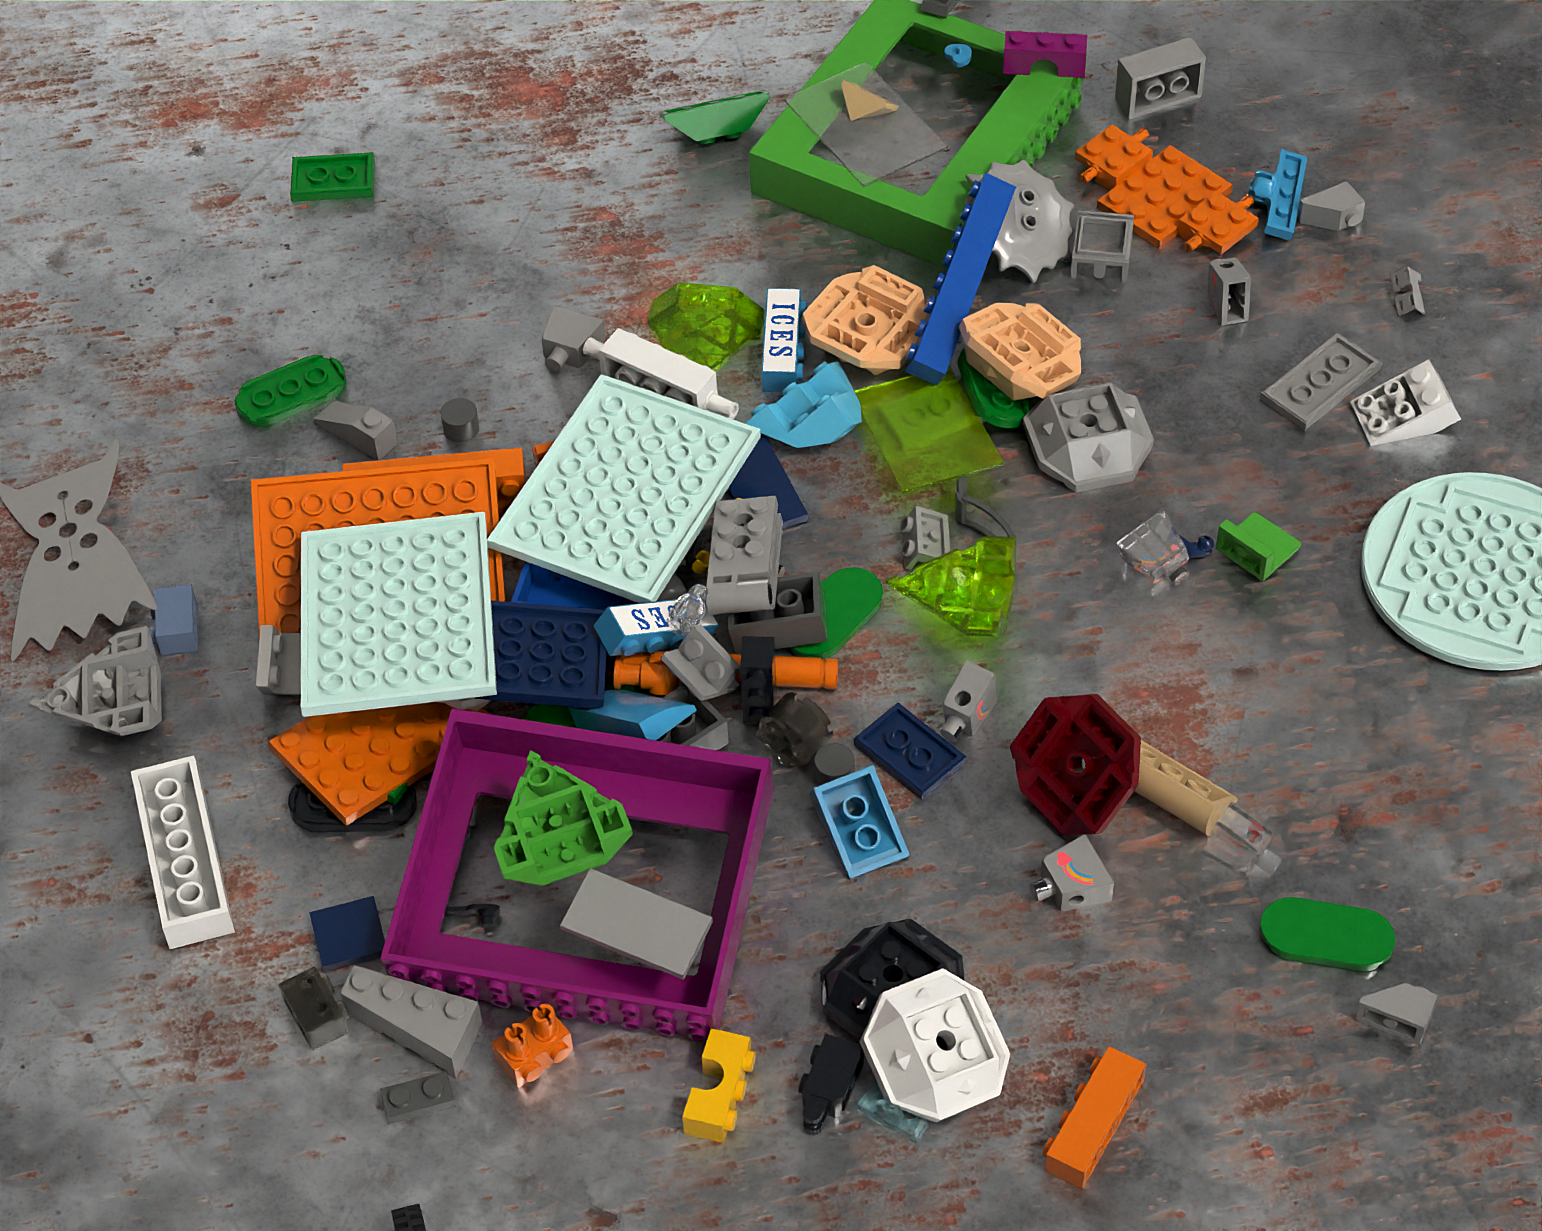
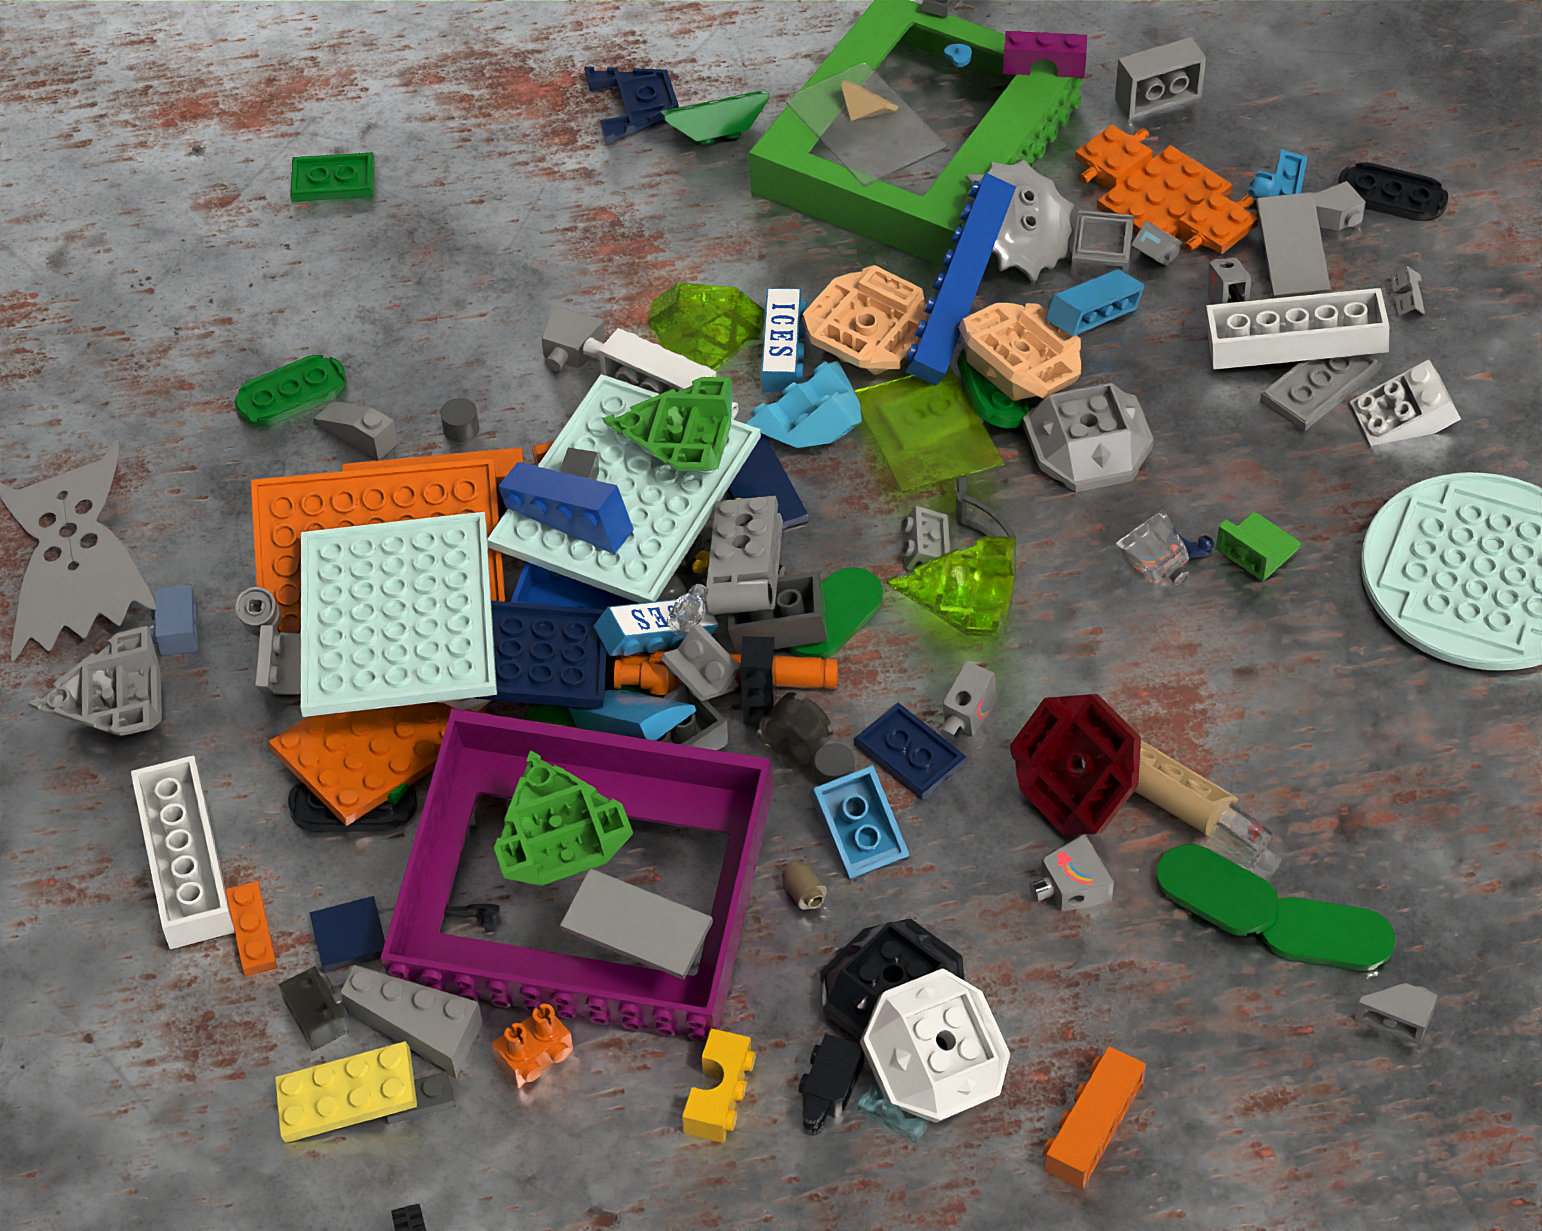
(251, 928): none -> orange plate
(256, 608): none -> light grey wheel
(345, 1092): none -> light yellow plate
(569, 504): none -> blue wedge
(581, 463): none -> dark grey brick
(642, 96): none -> dark blue wing
(683, 426): none -> bright green wedge
(804, 885): none -> dark tan brick
(1094, 302): none -> dark azure brick
(1157, 243): none -> light grey brick
(1217, 889): none -> green tile
(1293, 245): none -> light grey tile
(1297, 328): none -> white brick
(1396, 191): none -> black tile

